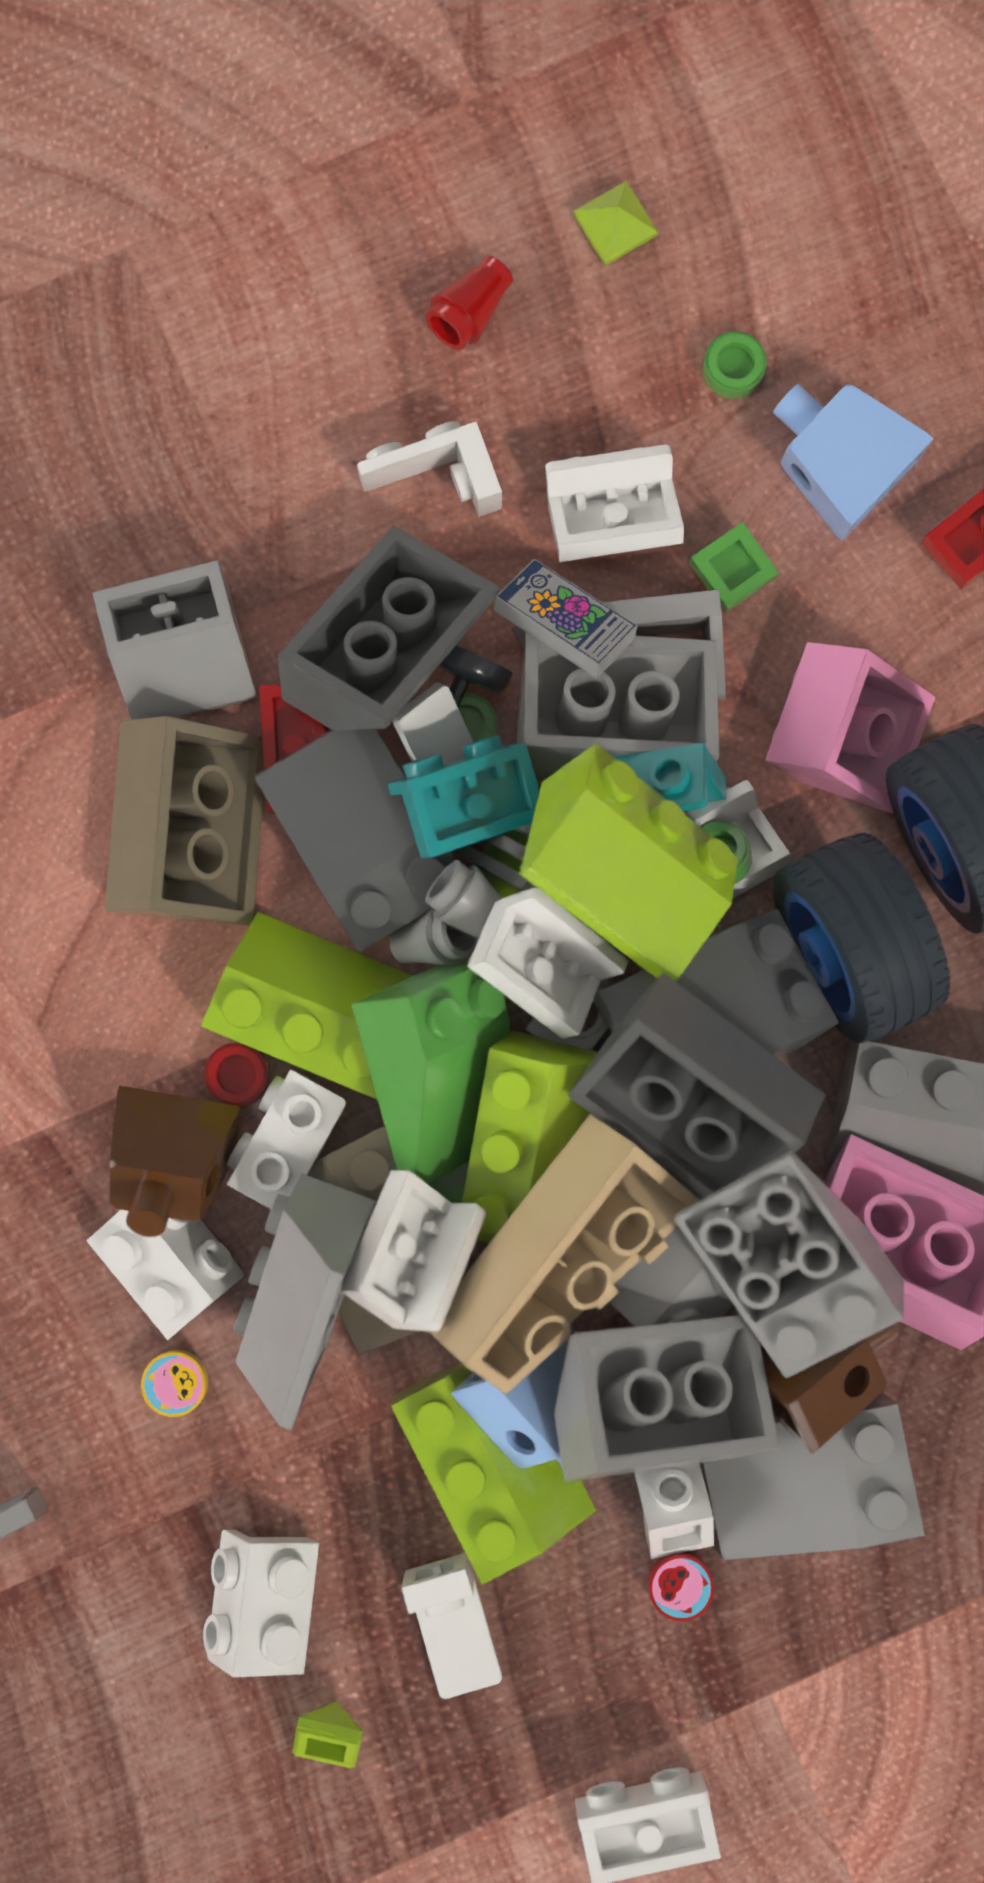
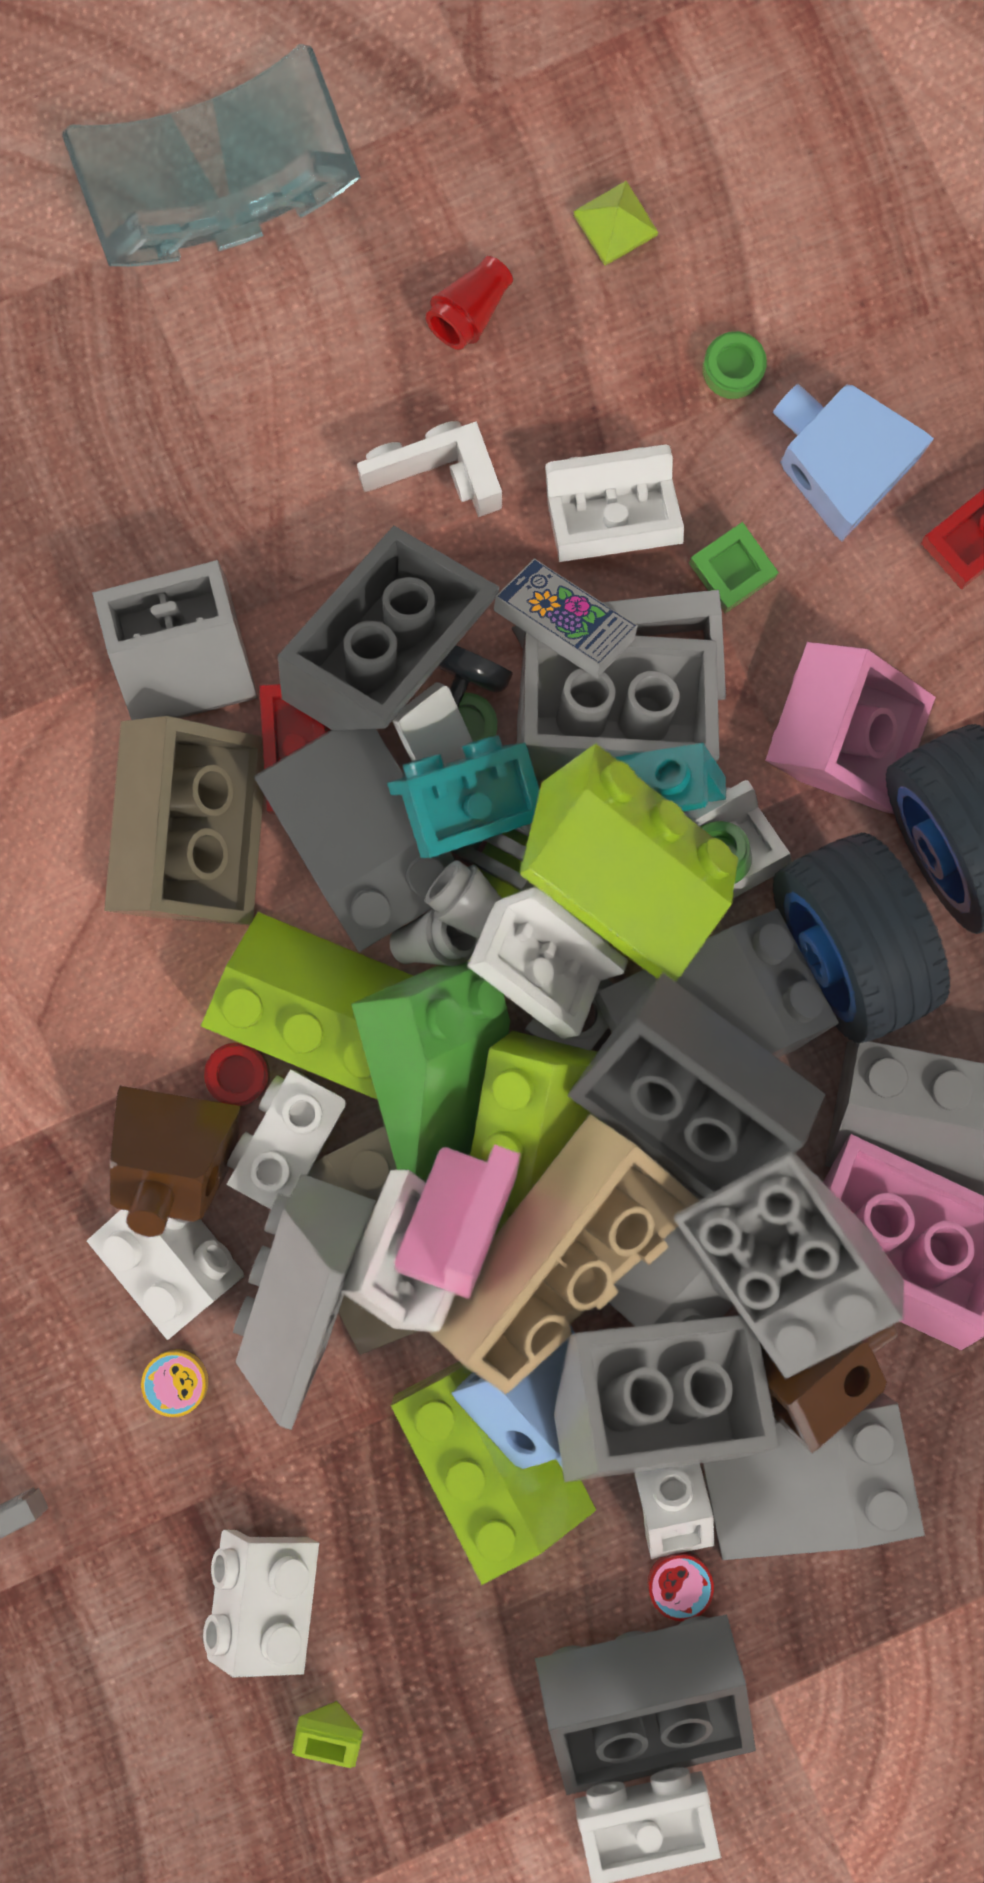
(214, 165): none -> clear light blue panel
(452, 1625): white bracket -> none
(457, 1219): none -> bright pink panel
(646, 1703): none -> dark grey slope

